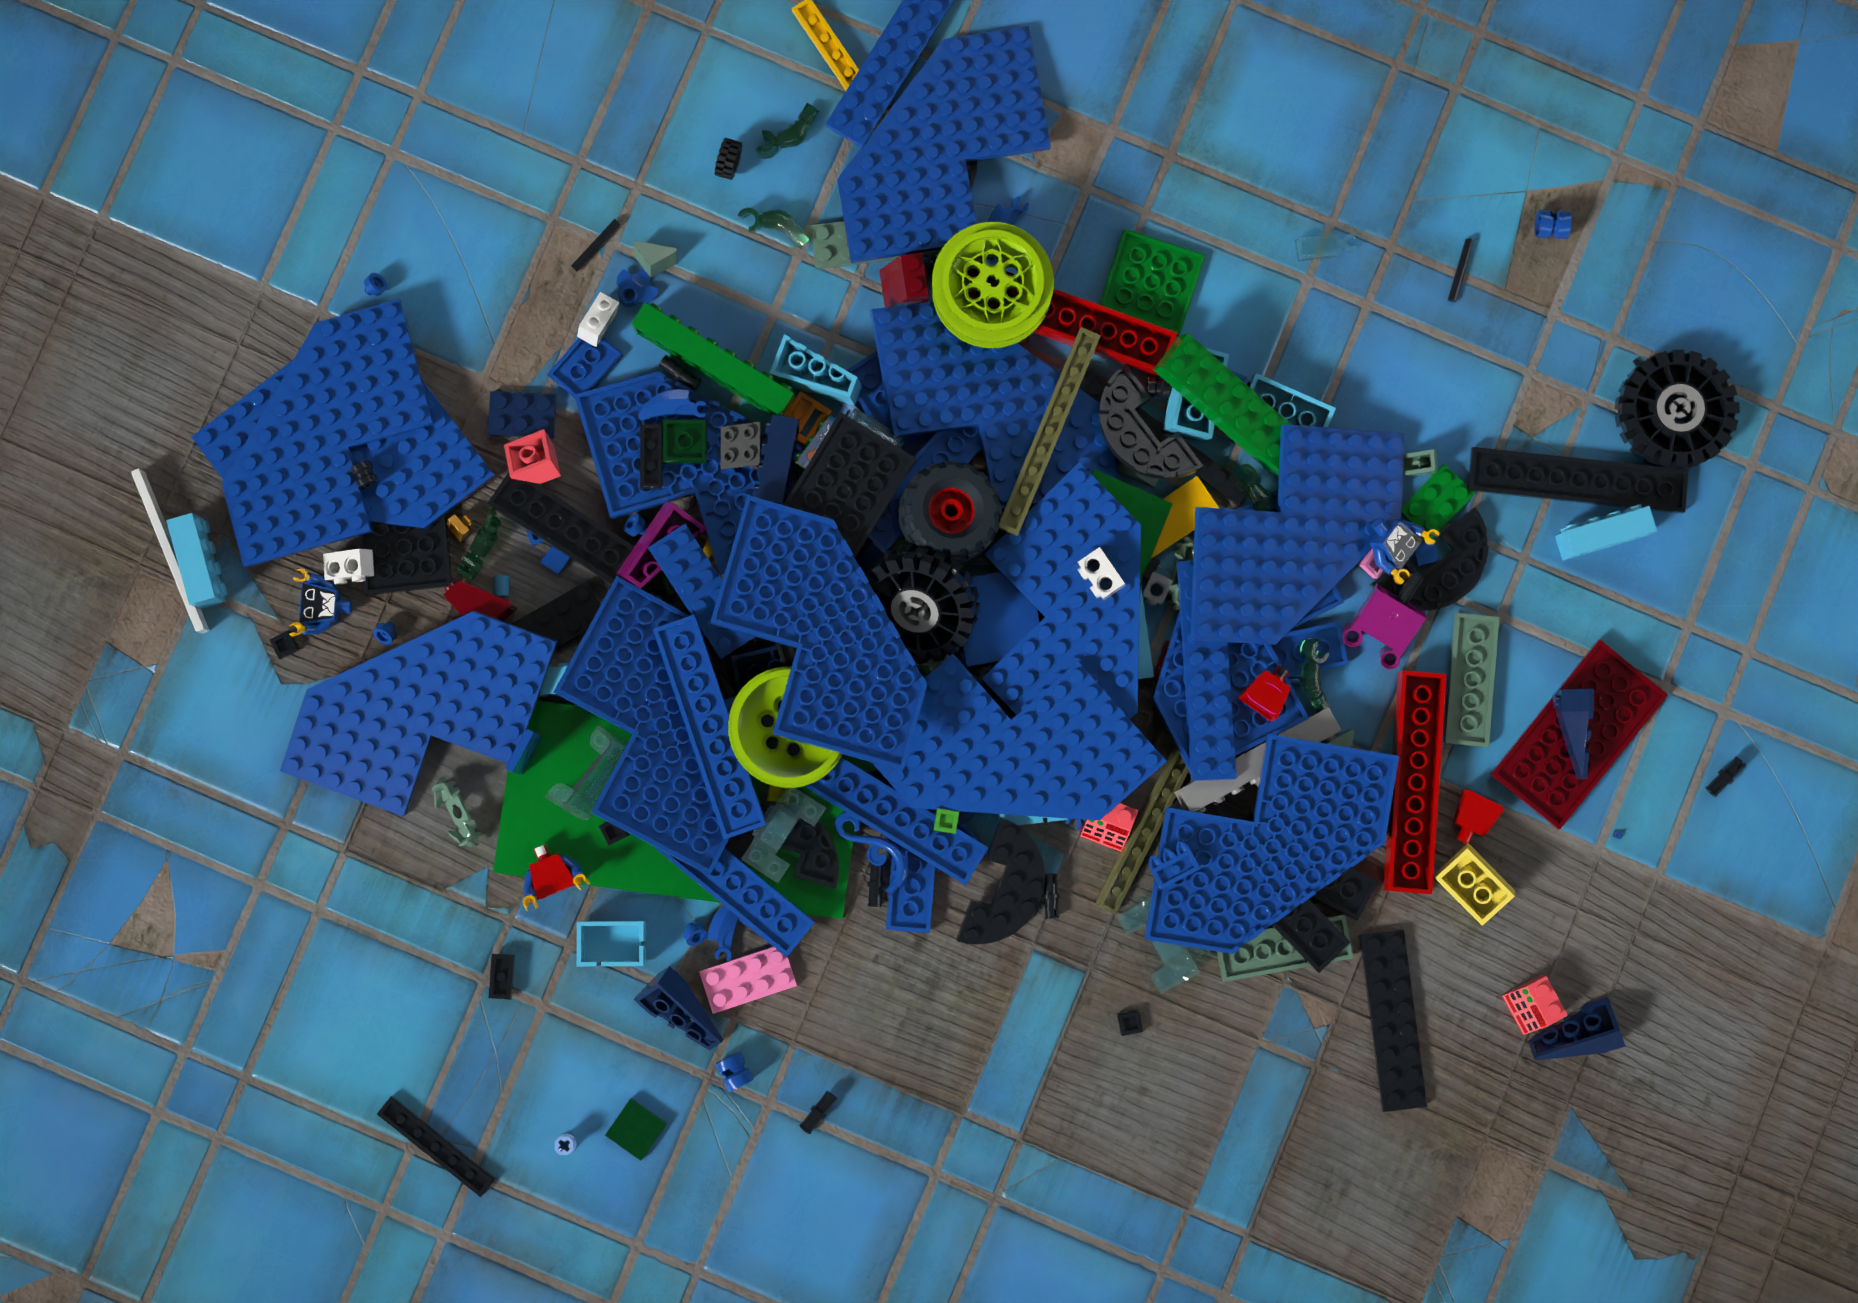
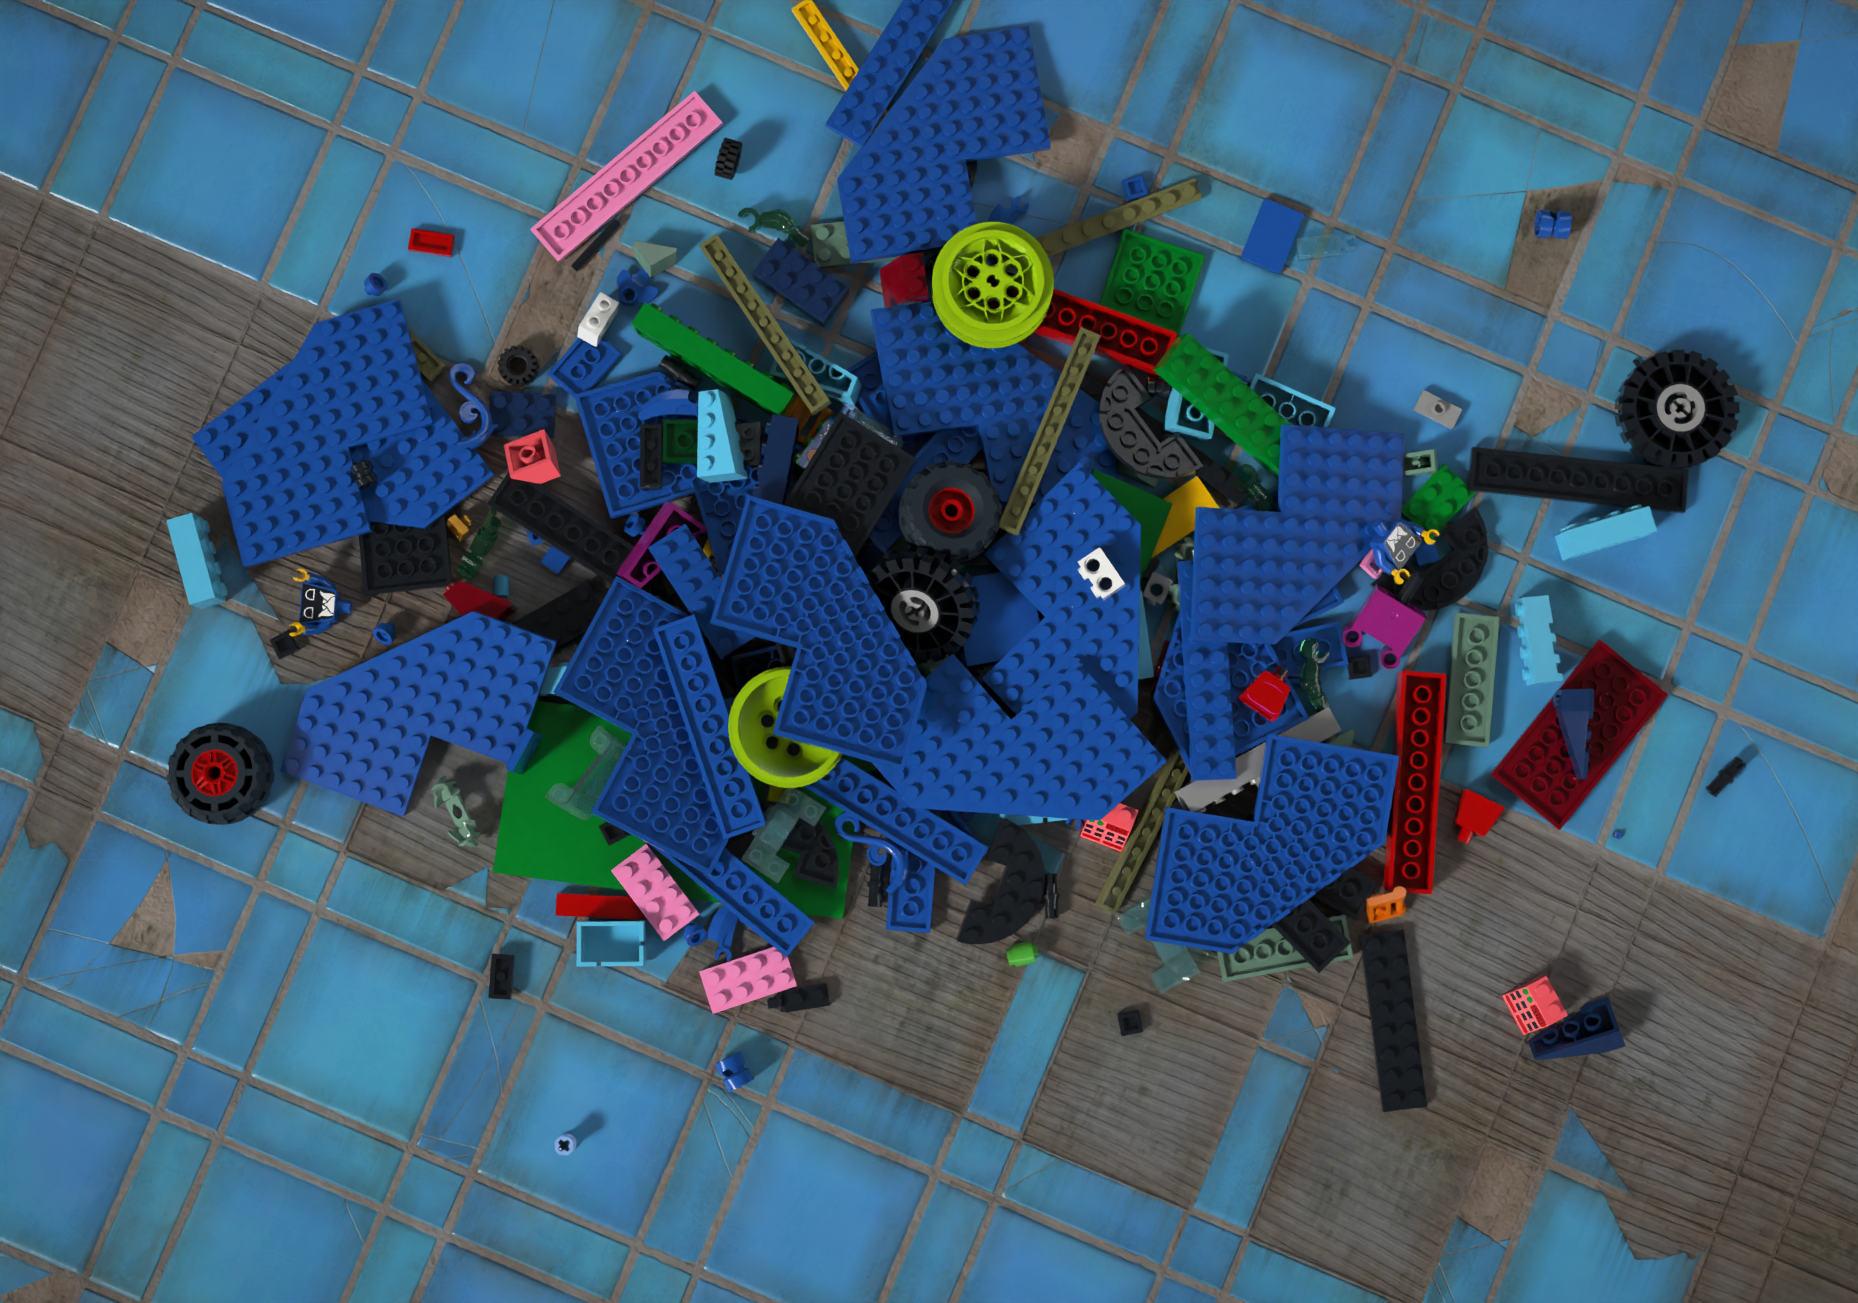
(167, 546): white tile -> none
(243, 778): none -> black wheel
(353, 565): white brick -> none
(427, 361): none -> olive plate
(431, 242): none -> red tile
(436, 1146): black tile -> none
(474, 403): none -> blue plant
(514, 353): none -> black tyre
(550, 876): torso -> none
(597, 906): none -> red tile
(626, 176): none -> bright pink plate
(635, 1129): dark green tile -> none
(655, 892): none -> bright pink plate
(674, 1001): dark blue wedge -> none
(718, 441): none -> medium azure wedge
(765, 324): none -> olive plate
(789, 137): clear green piece -> none
(801, 282): none -> dark blue brick
(801, 998): none -> black hinge
(818, 1112): black pin -> none
(946, 821): bright green plate -> none
(1022, 954): none -> bright green brick
(1119, 218): none -> olive plate
(1135, 188): none -> blue tile
(1174, 866): blue plate -> none
(1272, 236): none -> blue tile
(1359, 667): none -> black tile
(1380, 907): none -> orange plate
(1437, 409): none -> light grey plate
(1460, 270): black bar -> none
(1475, 884): light yellow brick -> none
(1537, 641): none -> medium azure wedge

